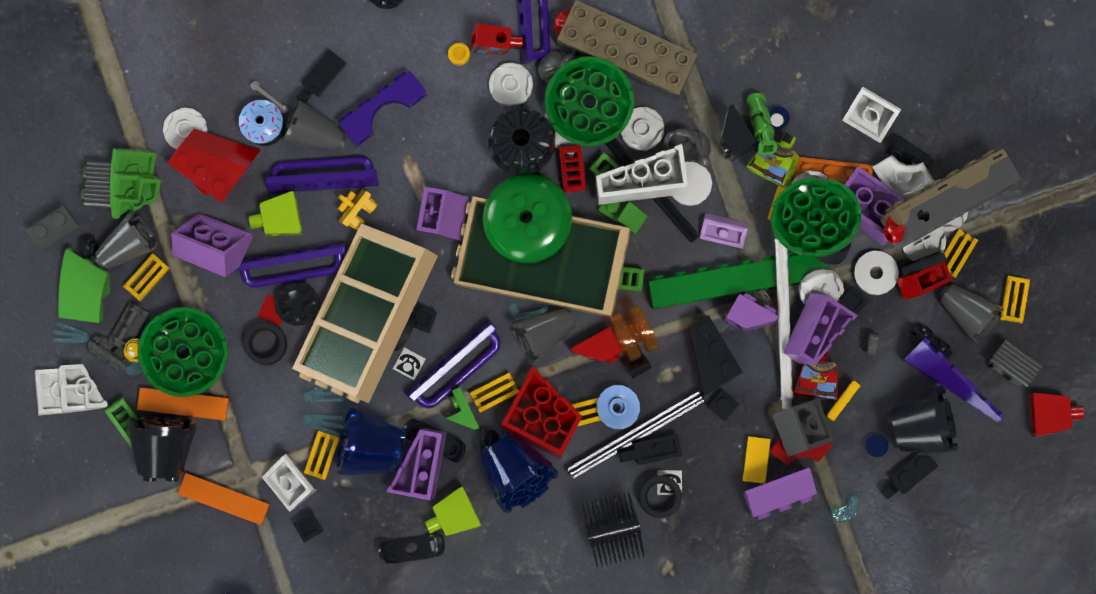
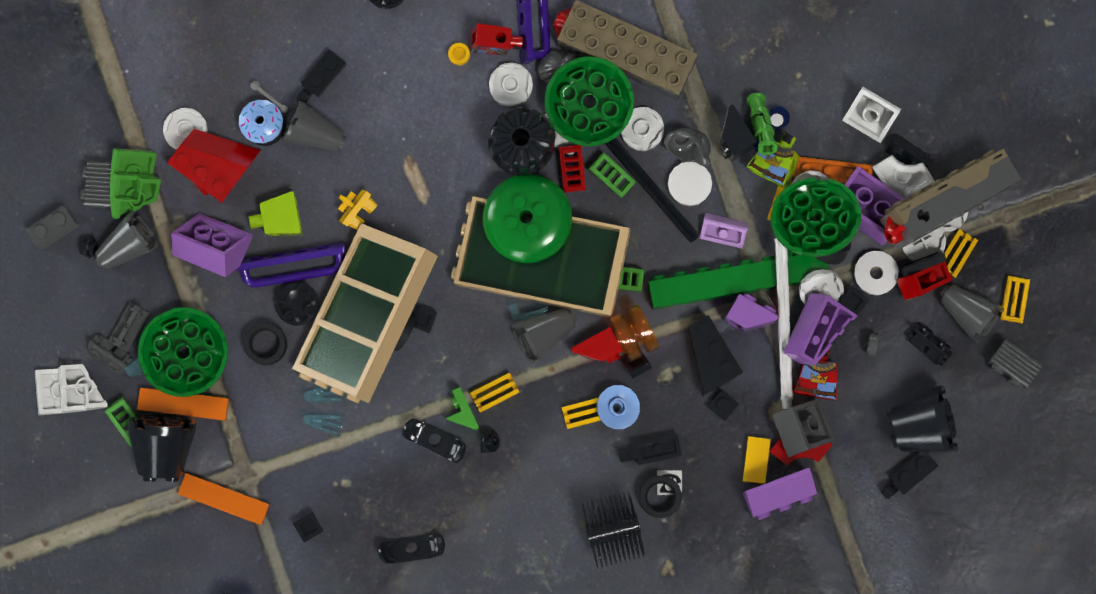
(78, 336): clear light blue piece -> none
(82, 289): bright green slope -> none
(131, 350): yellow tile -> none
(154, 281): yellow tile -> none
(268, 311): red sticker -> none
(288, 482): white slope -> none
(313, 452): yellow tile -> none
(322, 181): dark purple piece -> none
(368, 445): clear blue cone -> none
(404, 91): dark purple arch -> none
(409, 363): white sticker -> none
(421, 467): medium lavender wedge -> none
(442, 214): medium lavender slope -> none
(454, 514): lime torso -> none
(485, 330): dark purple piece -> none
(516, 472): clear blue cone -> none
(542, 416): red wedge -> none
(624, 214): bright green slope -> none
(635, 434): axle -> none
(645, 179): white wedge -> none
(842, 401): yellow tile -> none
(848, 512): clear light blue arm -> none
(876, 446): clear blue tile -> none
(940, 370): dark purple wedge -> none
(1052, 413): red torso -> none

